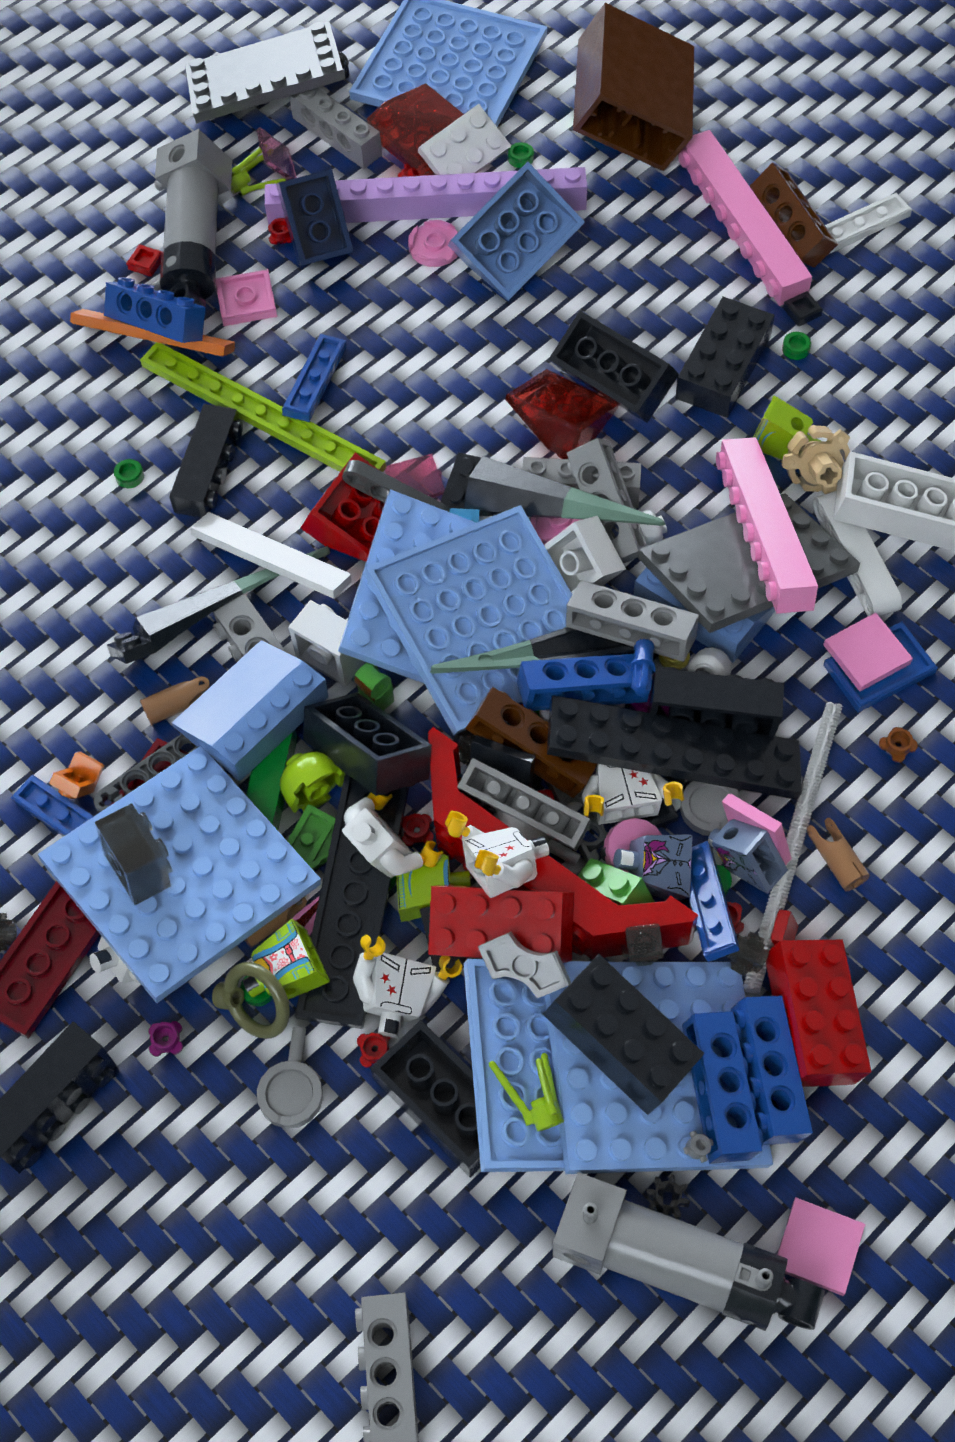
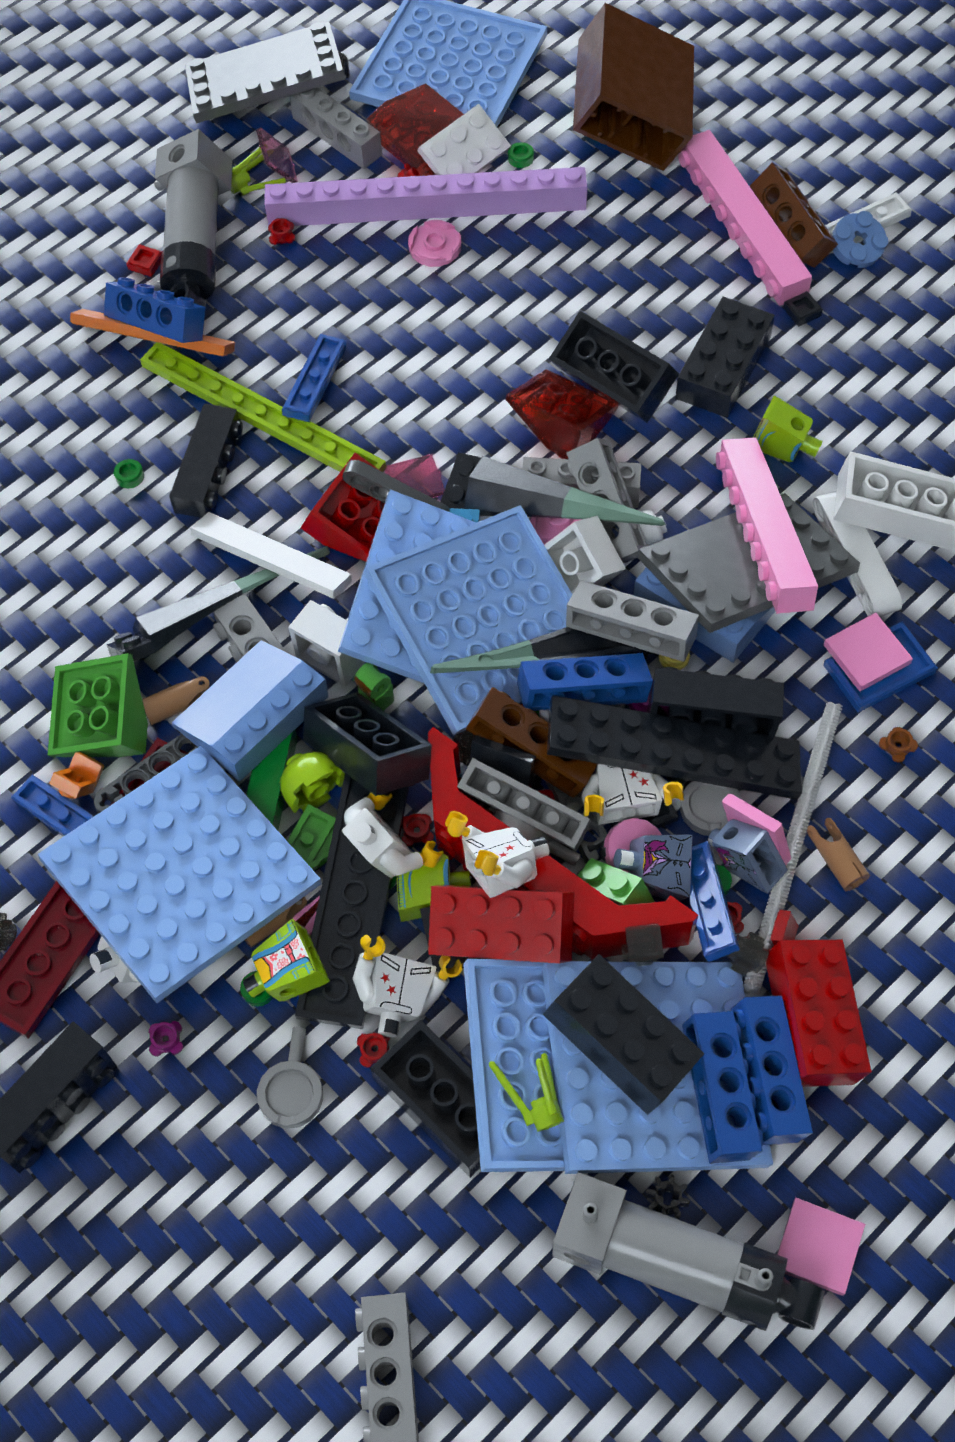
(97, 709): none -> bright green slope
(134, 853): clear smoke brick -> none
(230, 997): olive piece -> none
(245, 297): bright pink tile -> none
(314, 217): dark blue brick -> none
(516, 232): medium blue slope -> none
(539, 971): light grey tile -> none
(642, 666): blue axle -> none
(698, 1146): light grey piece -> none
(712, 661): white head -> none
(796, 345): green tile -> none
(817, 461): tan piece -> none
(866, 227): none -> medium blue plate

